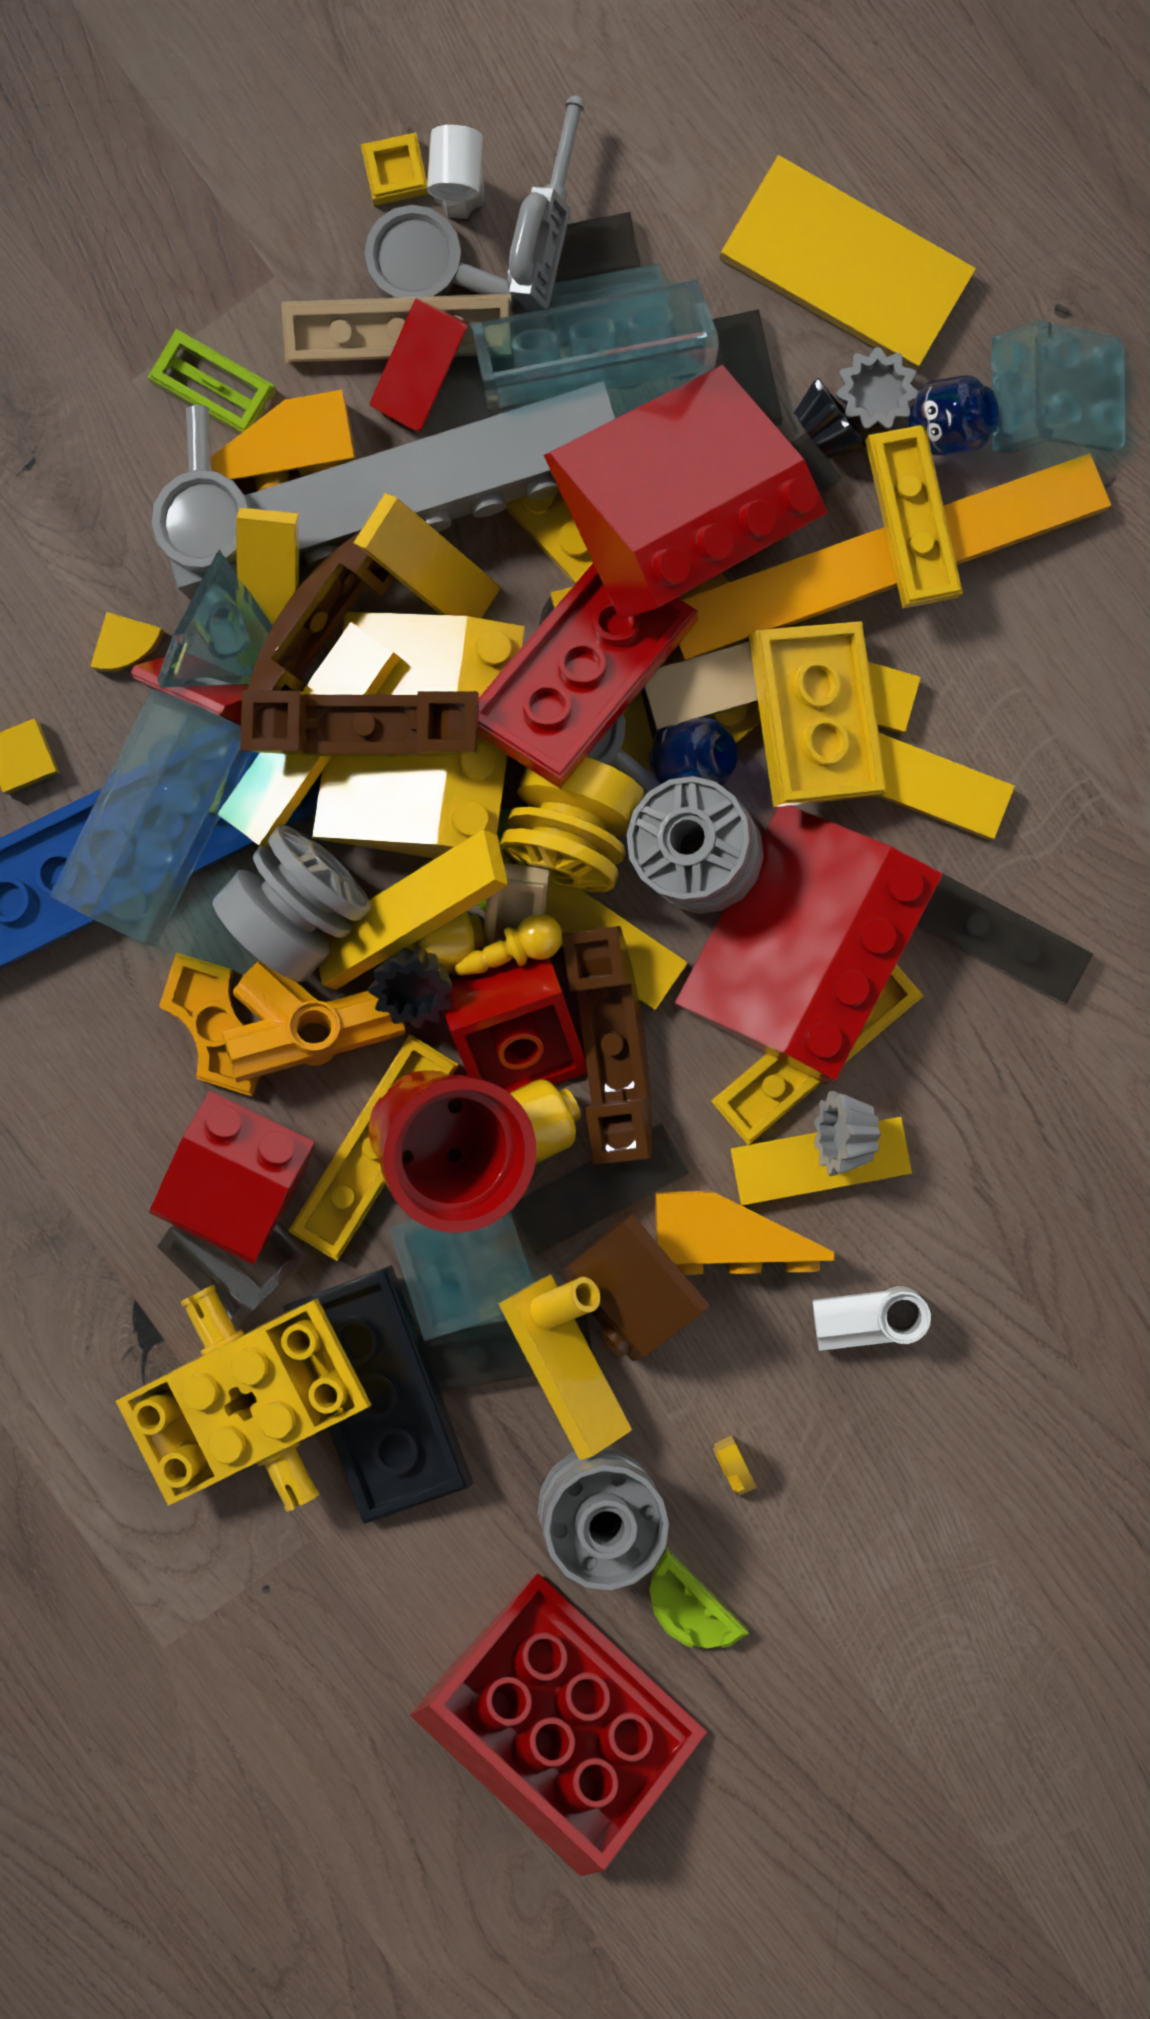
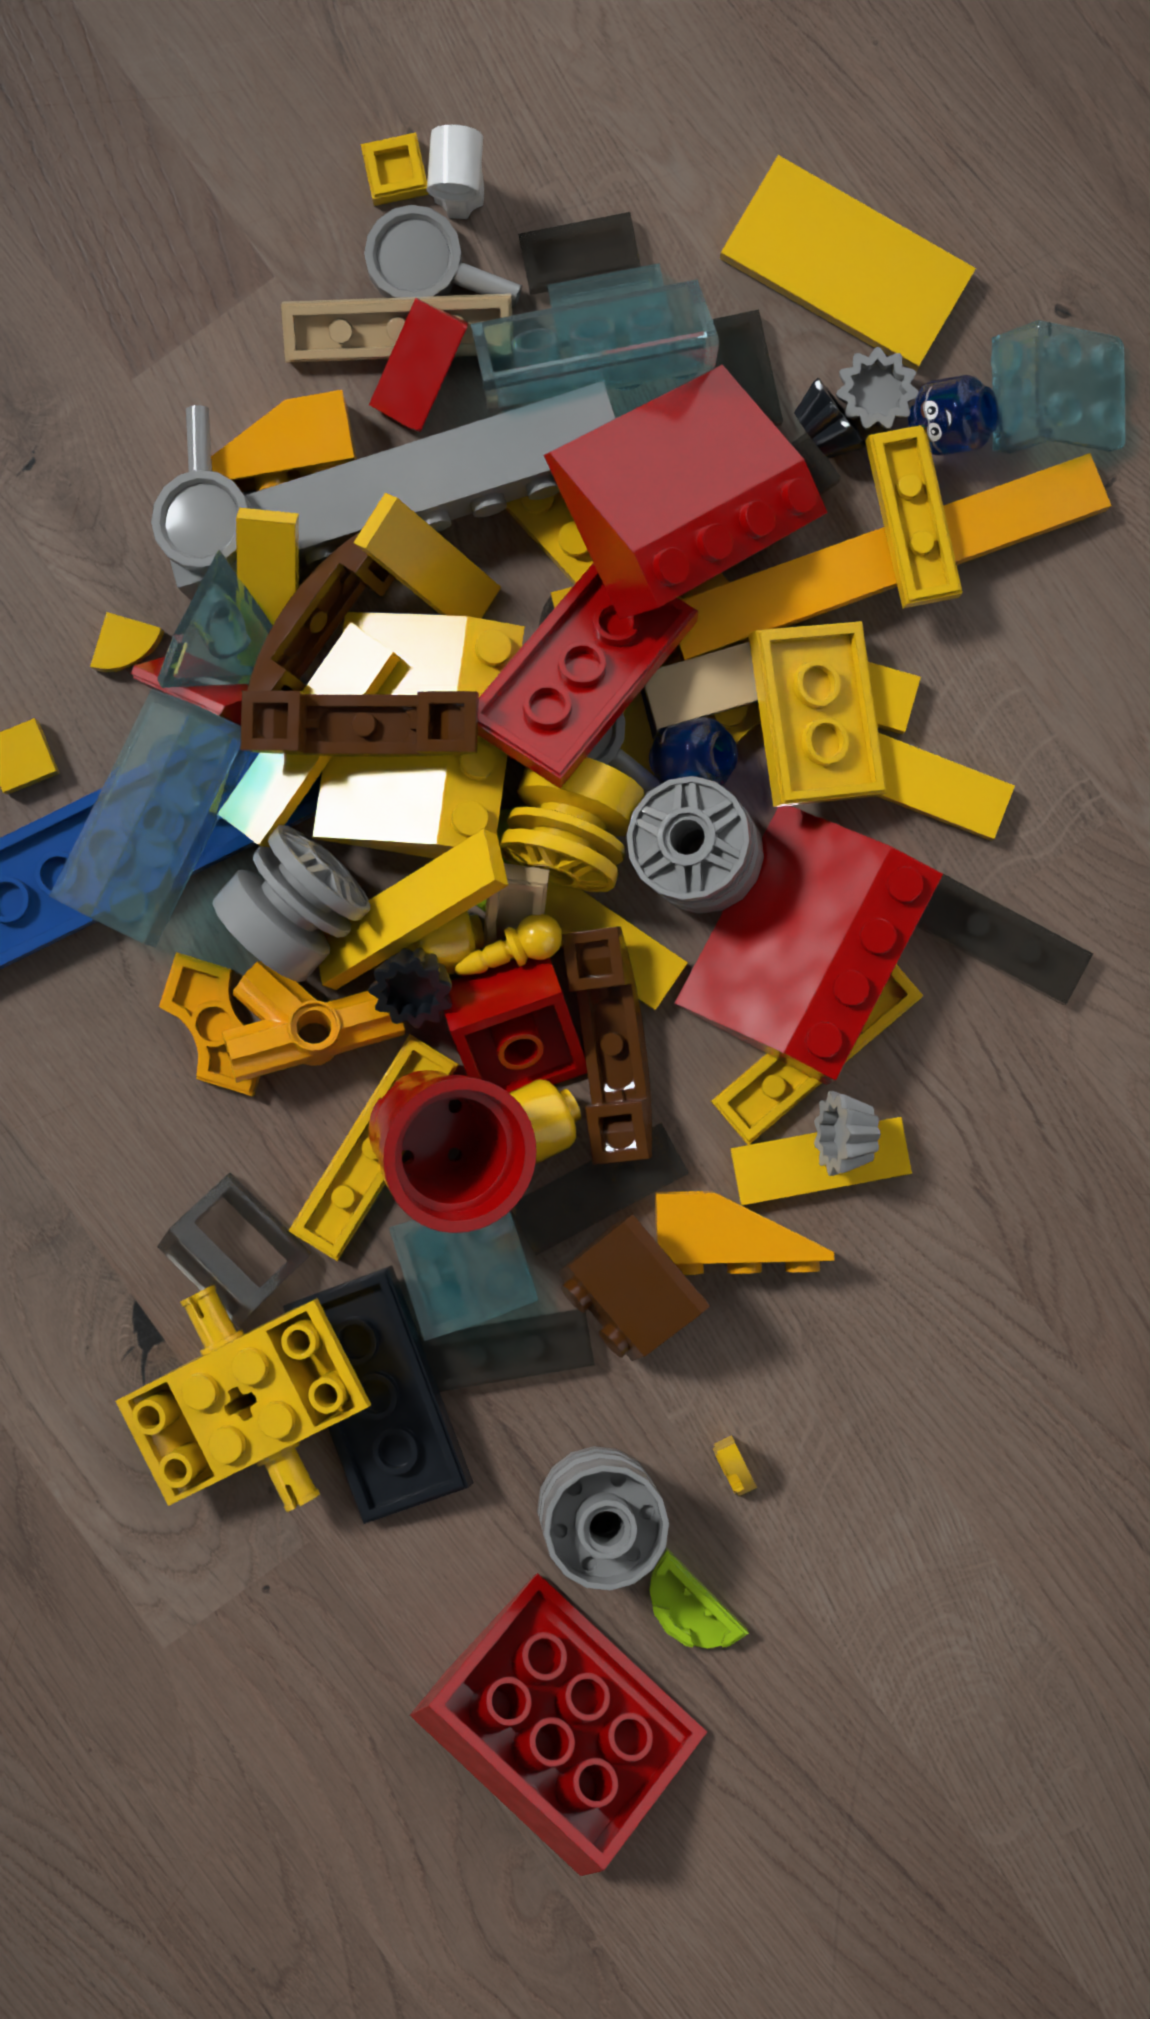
(232, 1177): red slope -> none
(253, 408): lime tile -> none
(543, 225): light grey piece -> none
(564, 1365): yellow piece -> none
(863, 1319): white piece -> none

